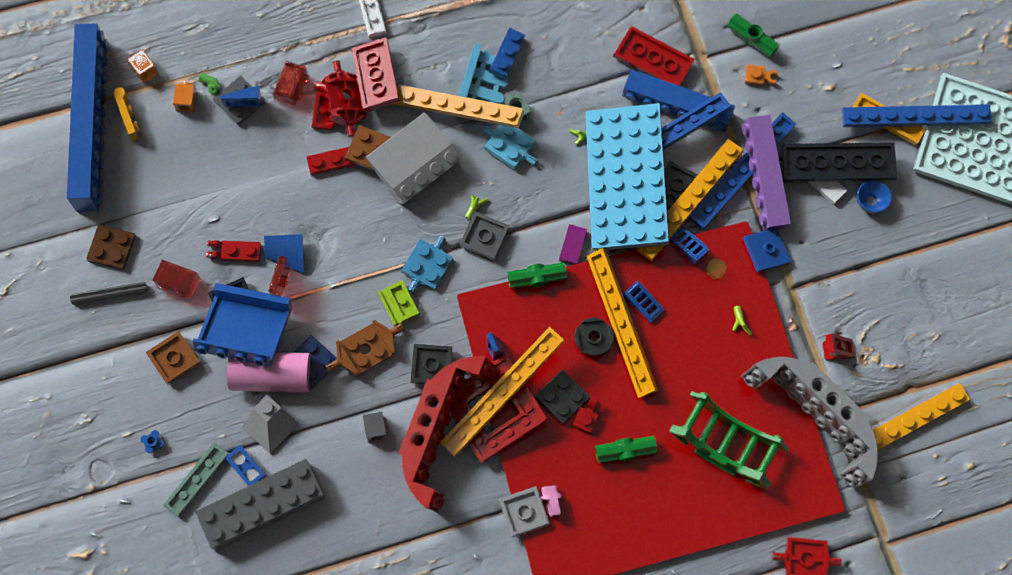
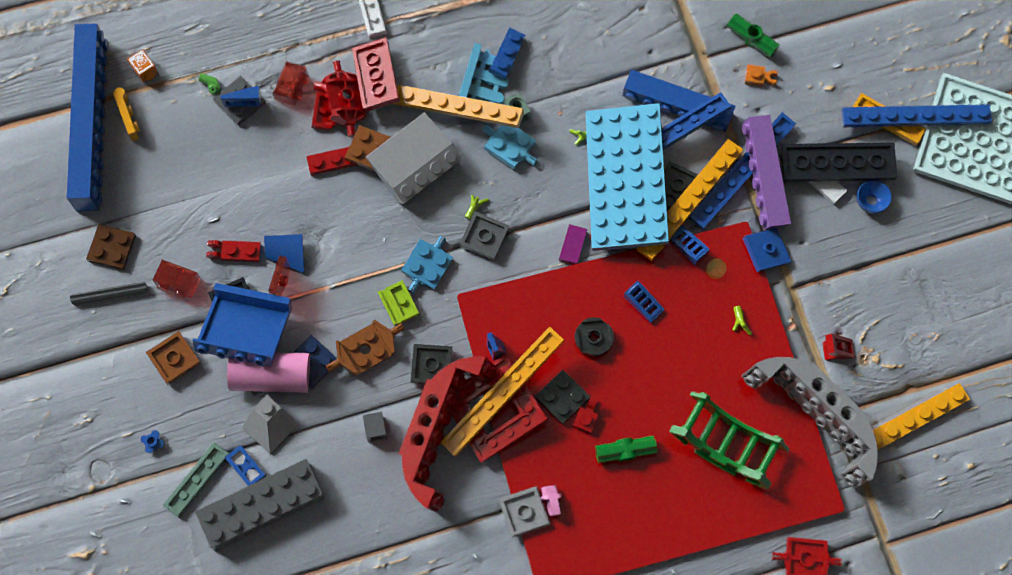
(185, 97): orange brick -> none
(537, 275): green piece -> none
(622, 323): light orange plate -> none
(653, 57): red plate -> none

